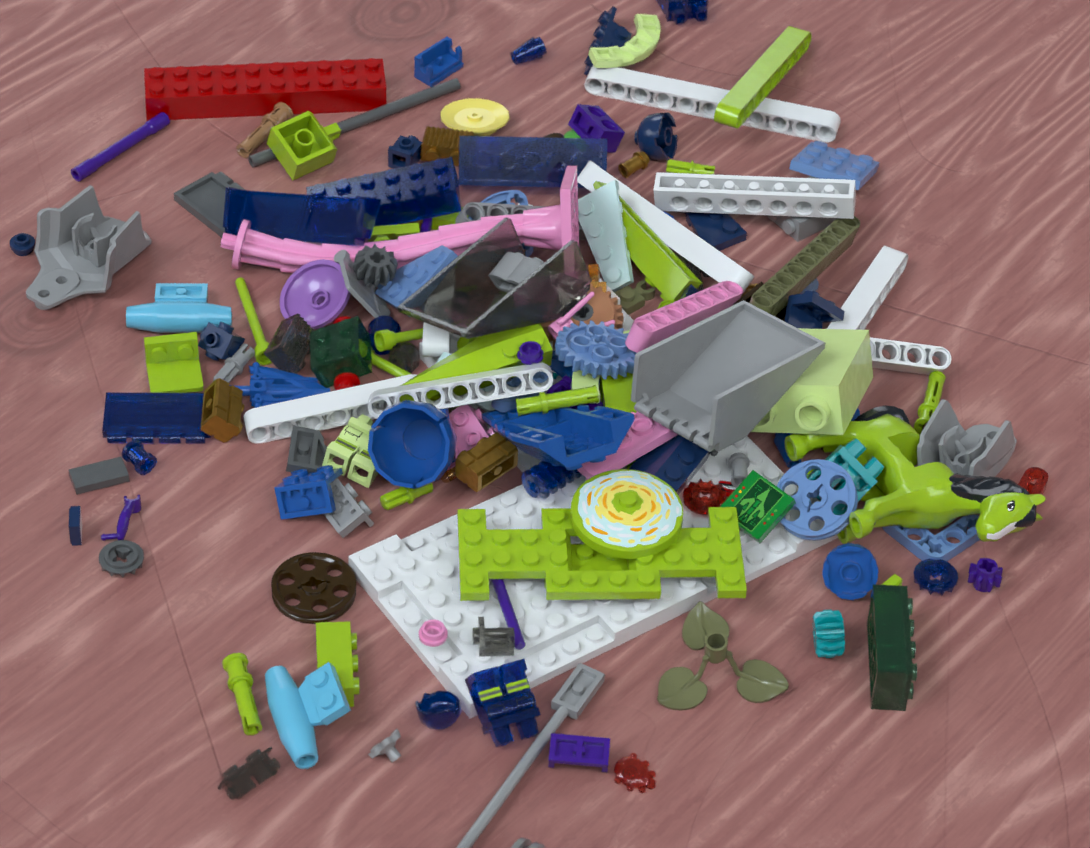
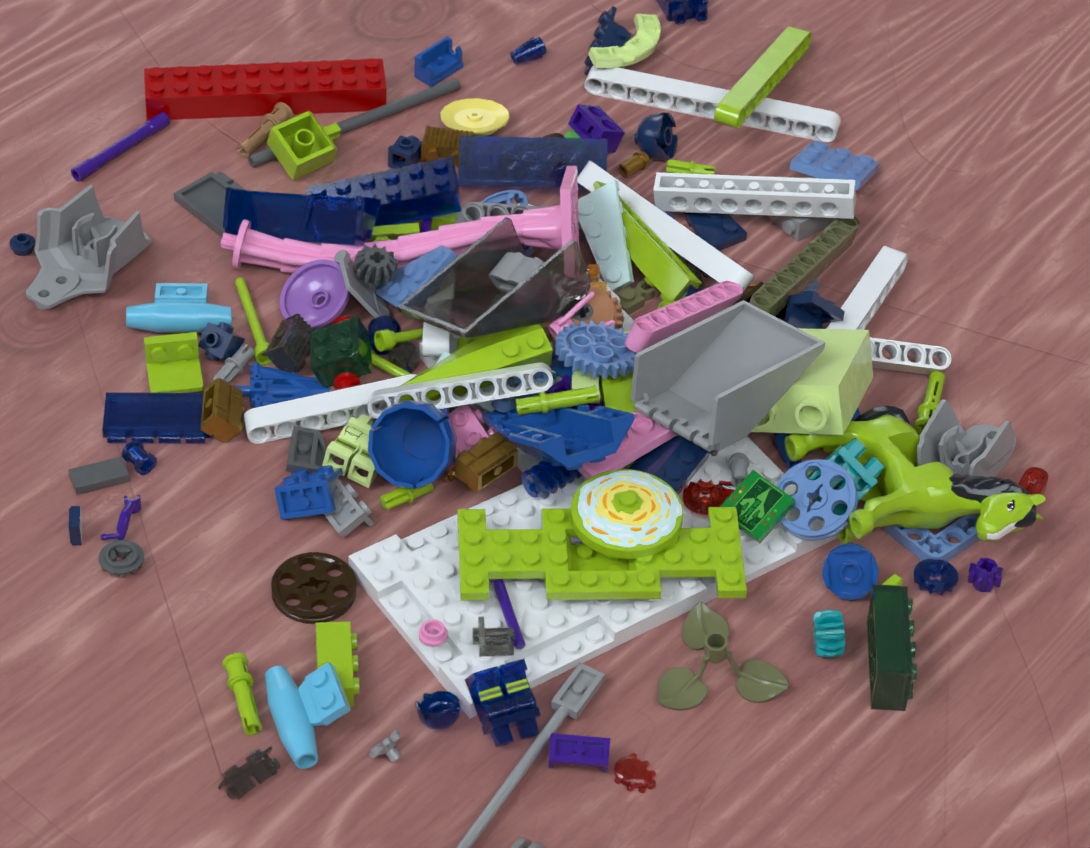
(530, 353): dark purple plate -> none

